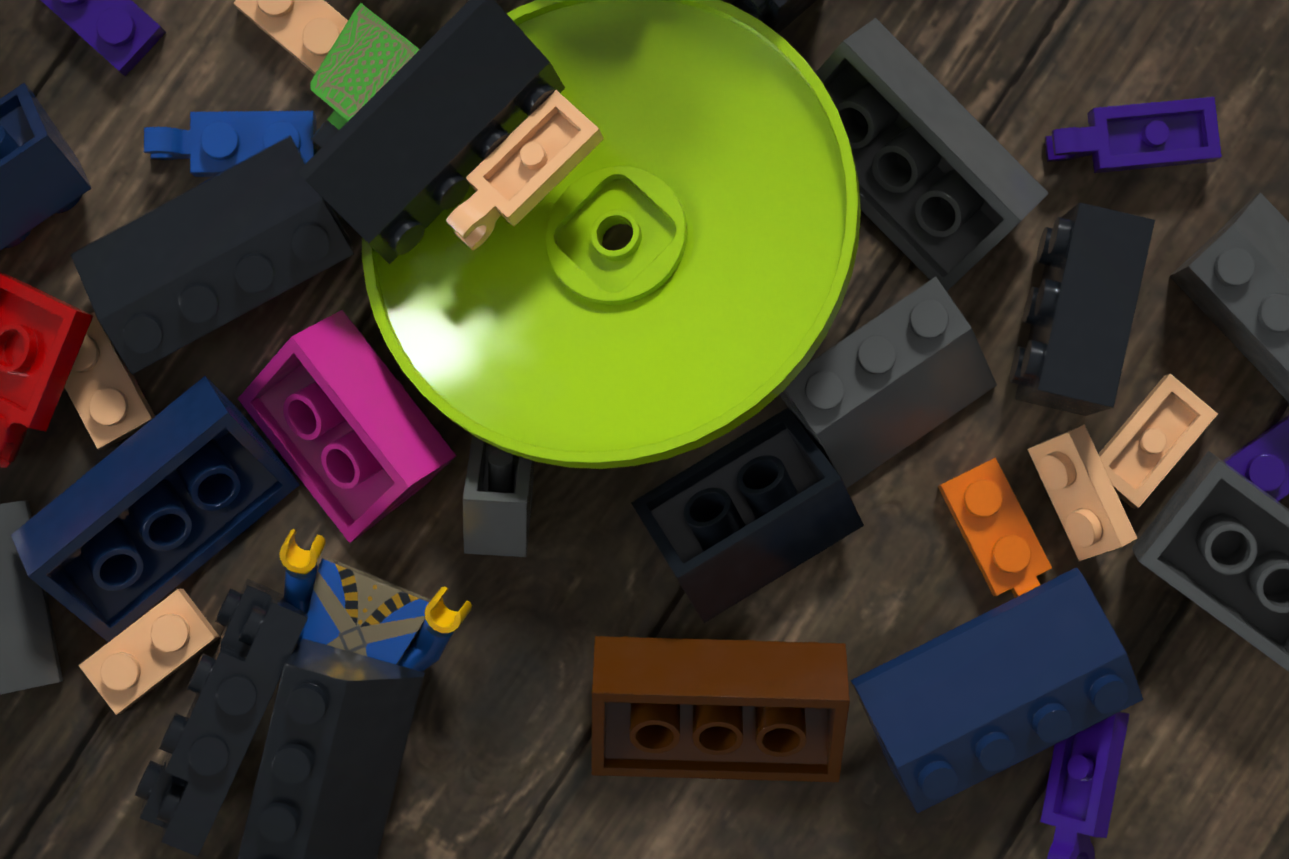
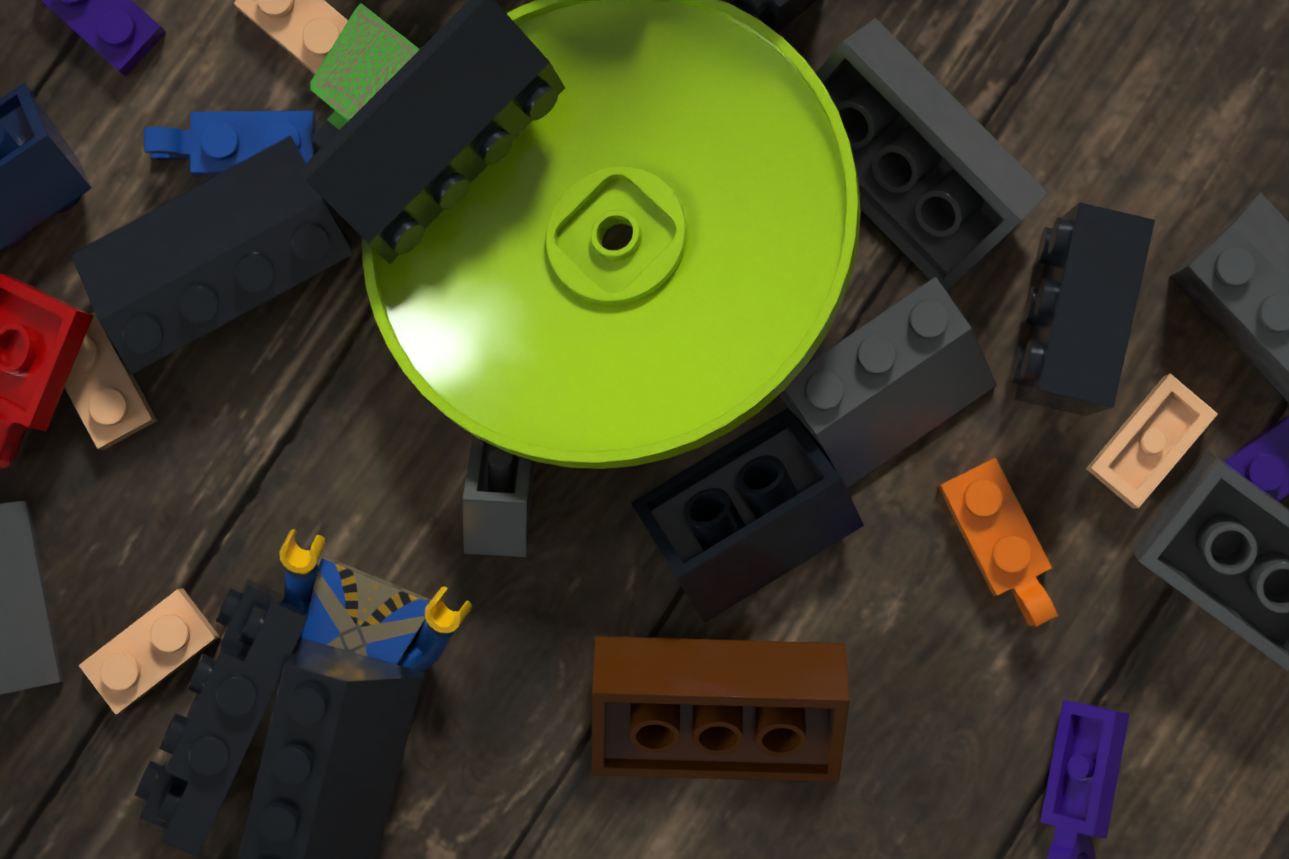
(153, 511): dark blue slope -> none
(345, 424): dark pink slope -> none
(524, 168): light nougat plate -> none
(997, 690): dark blue slope -> none
(1082, 493): light nougat plate -> none
(1142, 136): dark purple plate -> none

